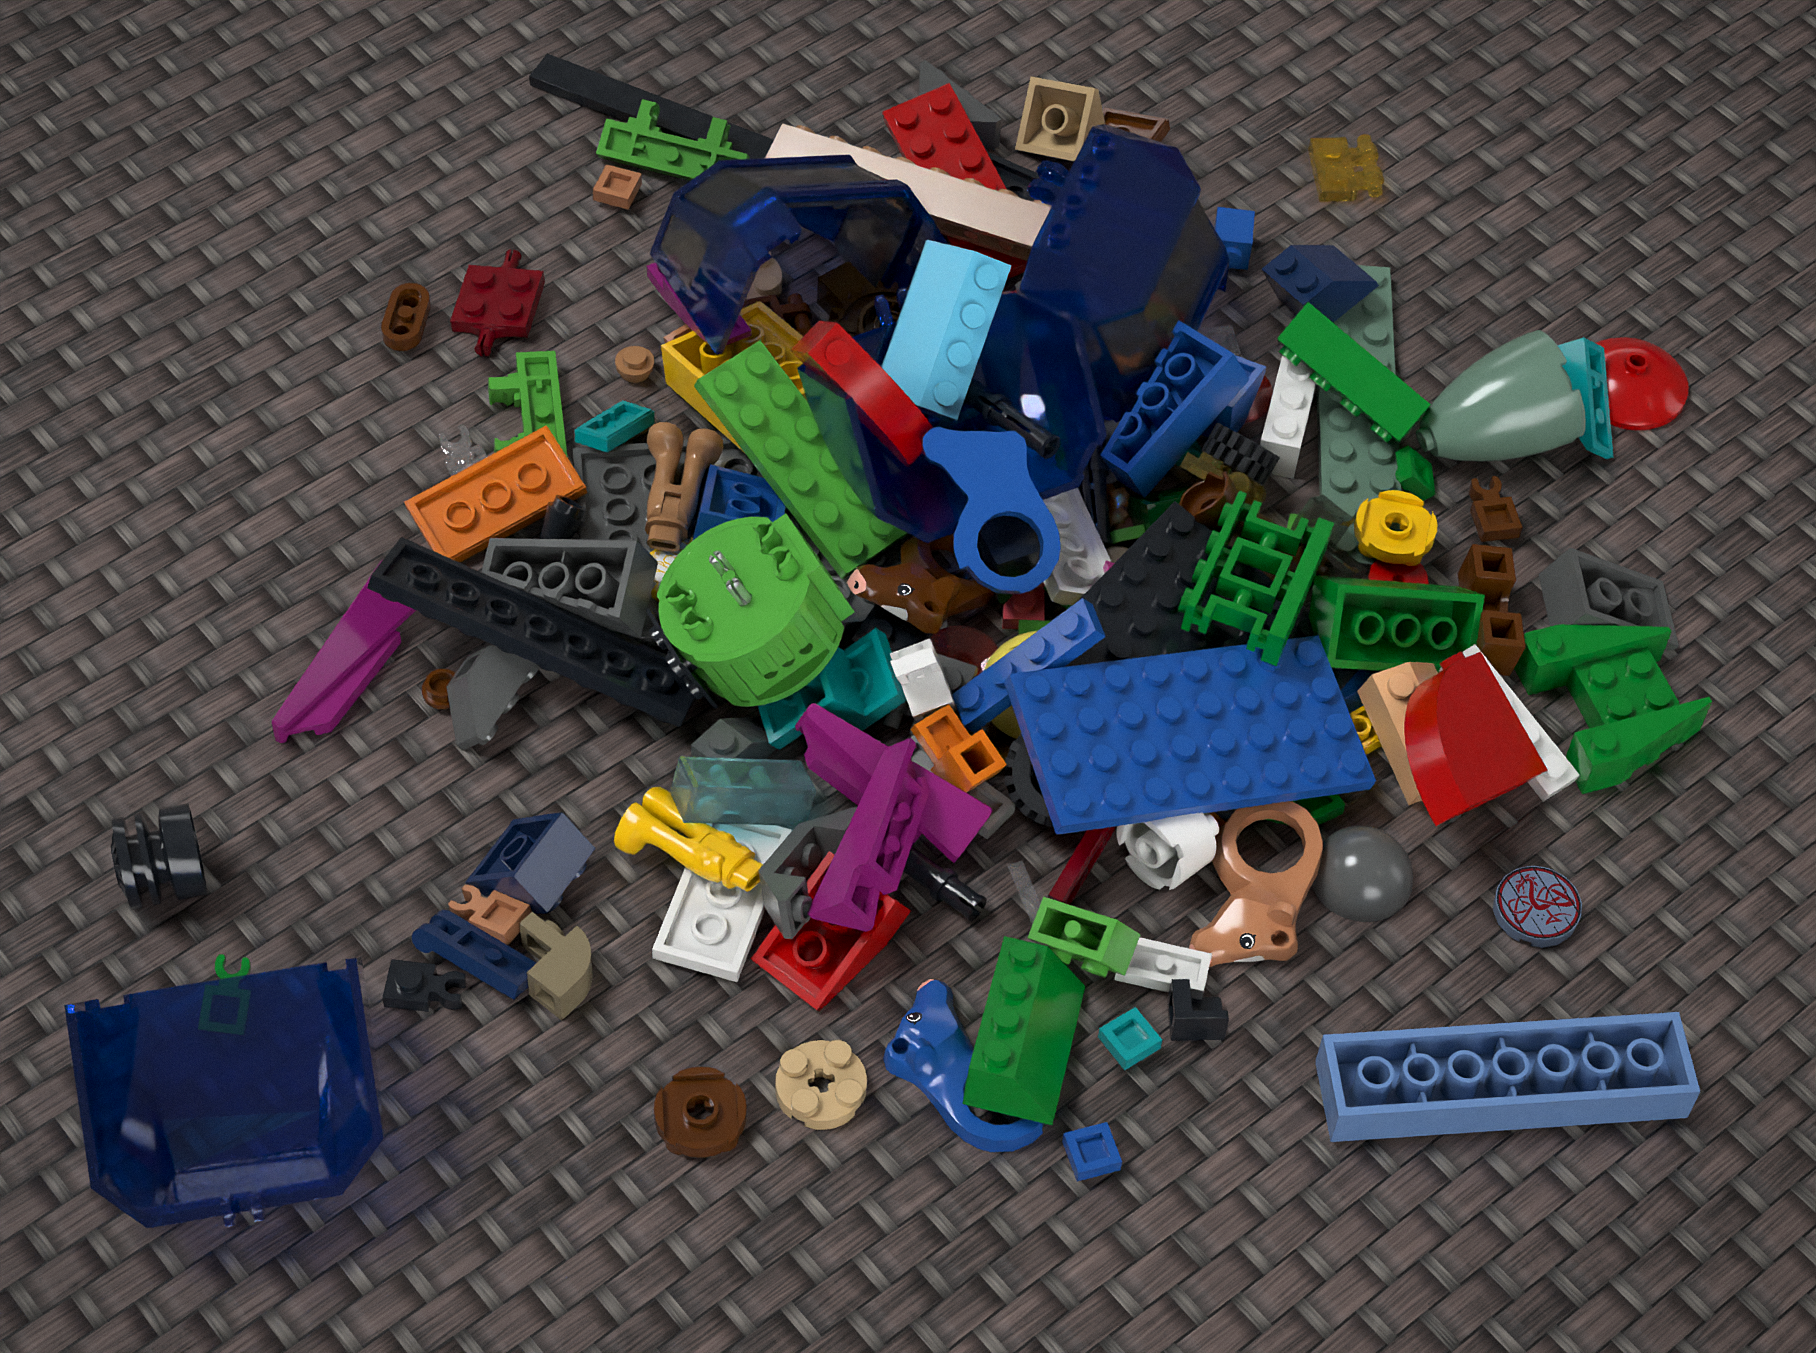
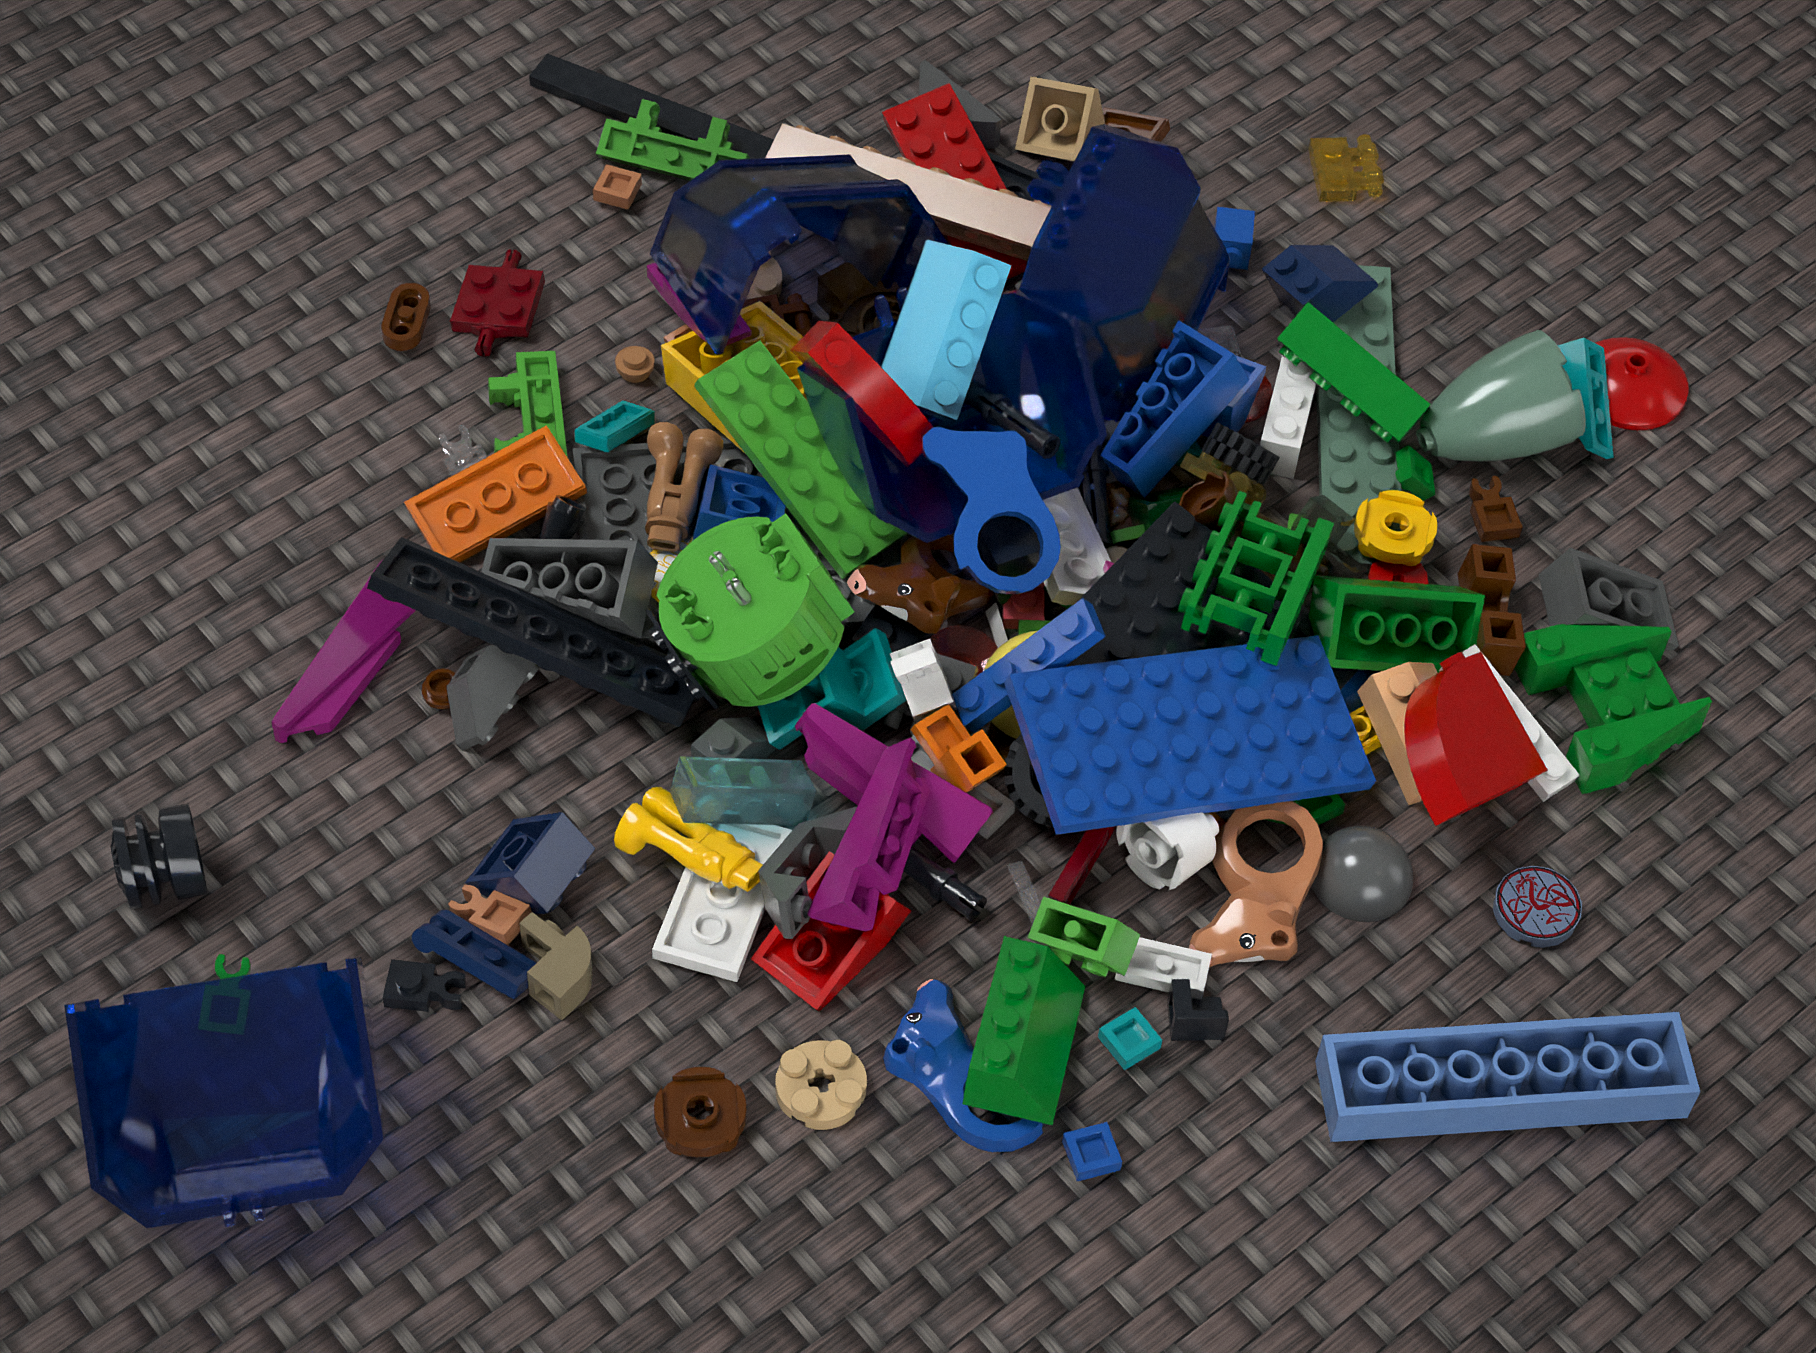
(996, 625): none -> white sticker

